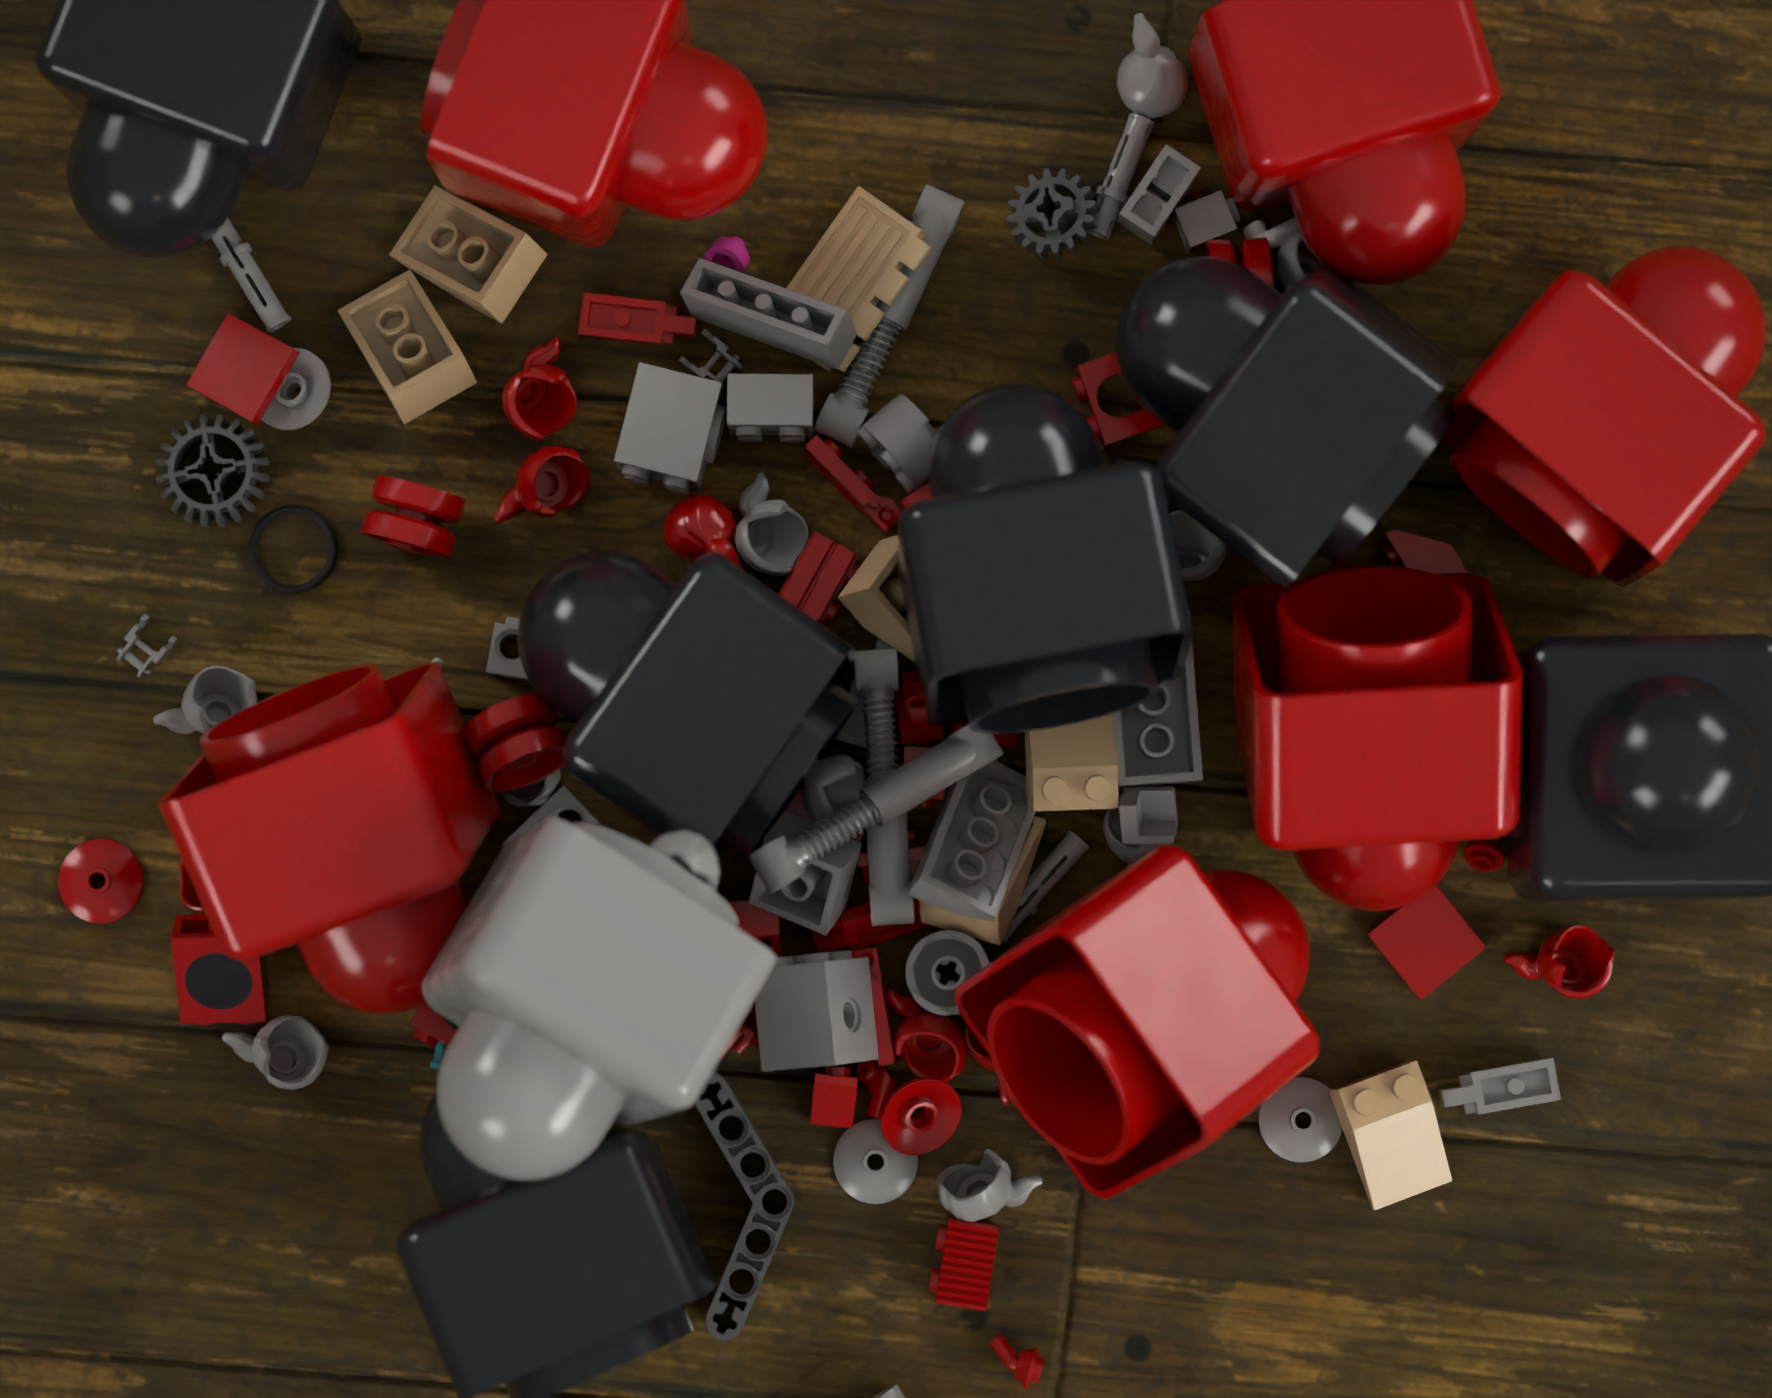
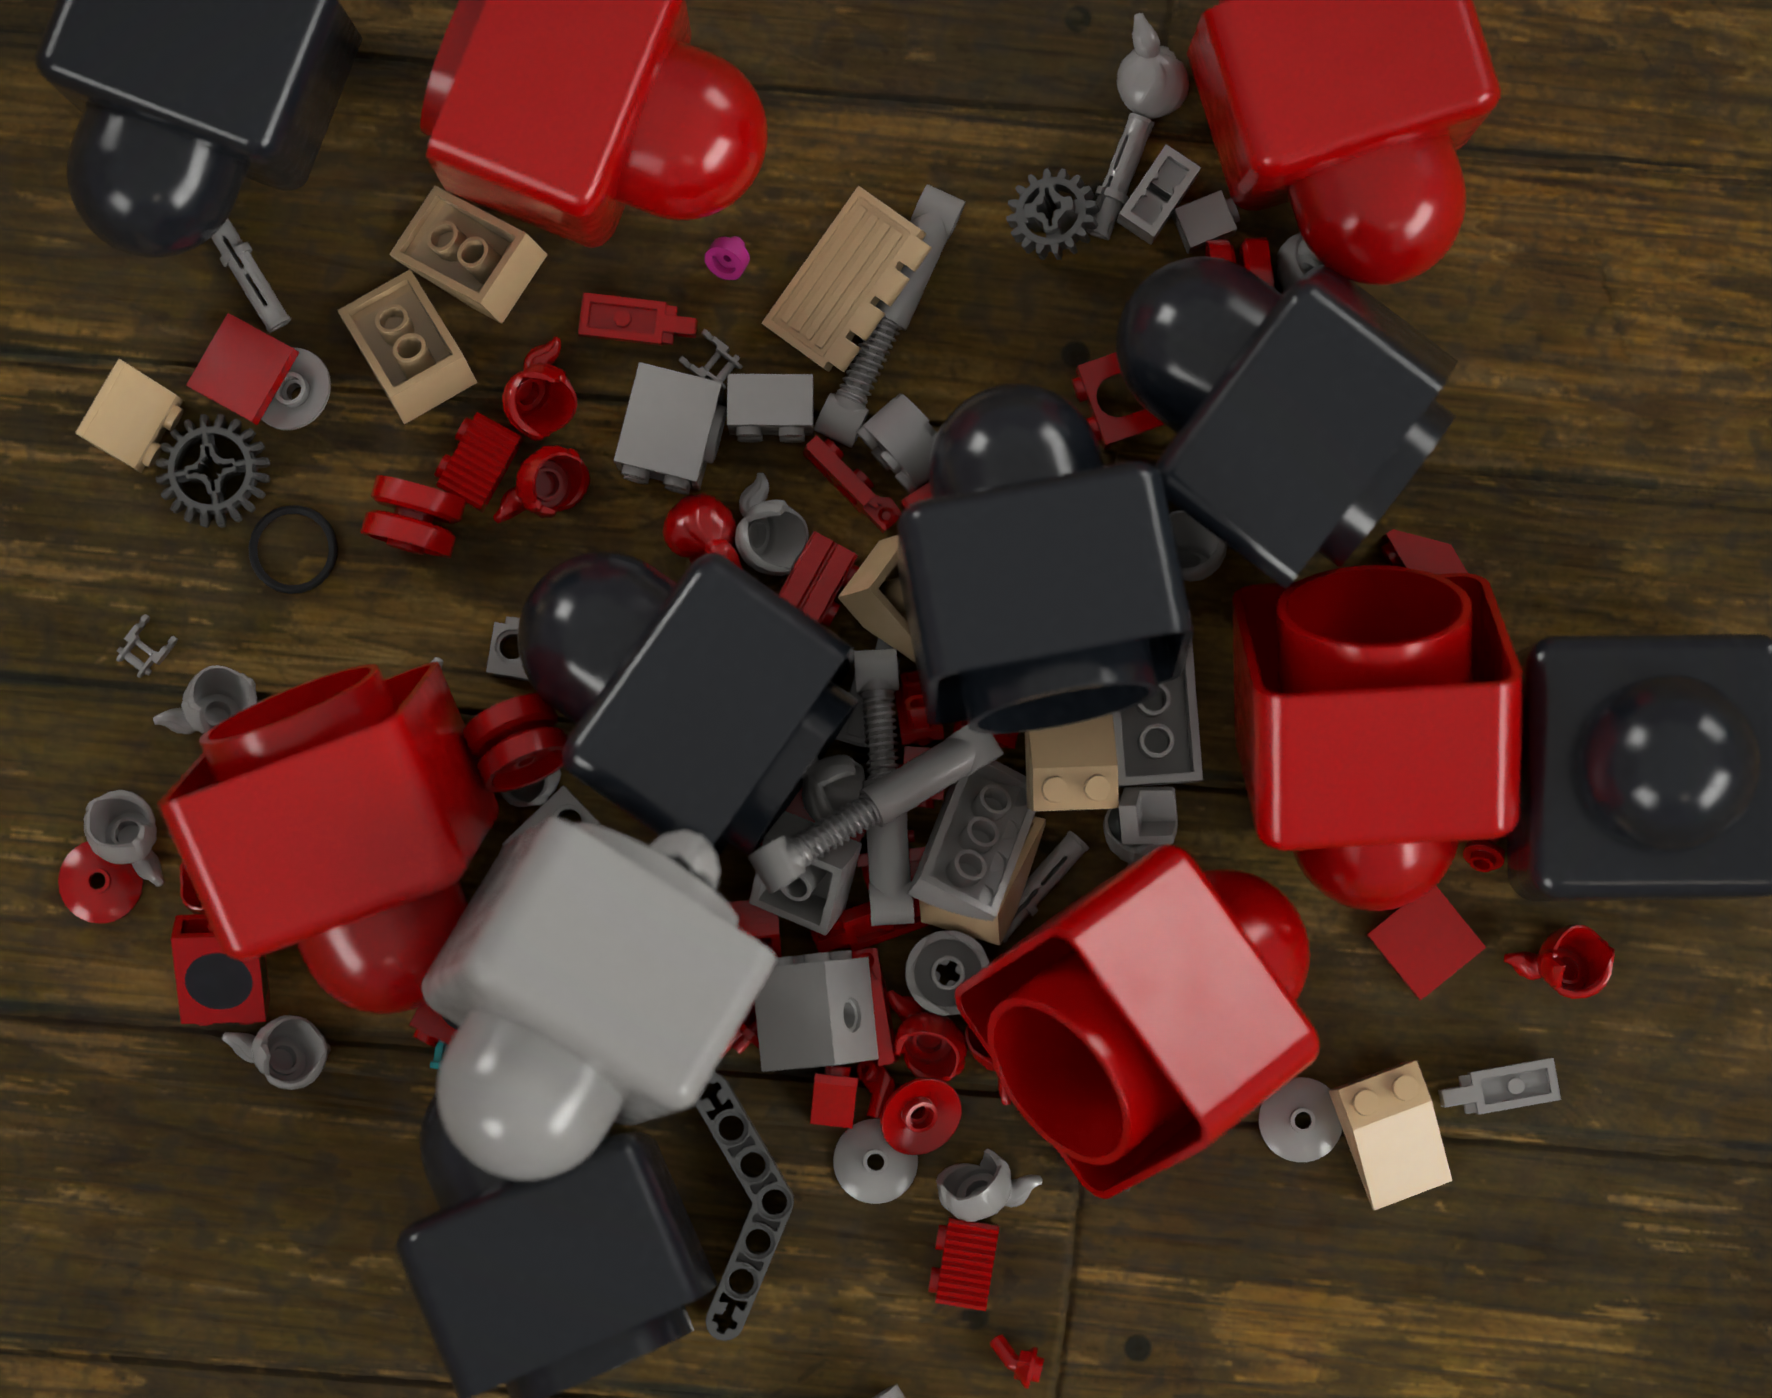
(123, 831): none -> light grey hair
(131, 417): none -> tan slope
(479, 461): none -> red brick
(768, 313): light grey brick -> none
(1276, 236): white arm -> none
(1615, 411): red piece -> none

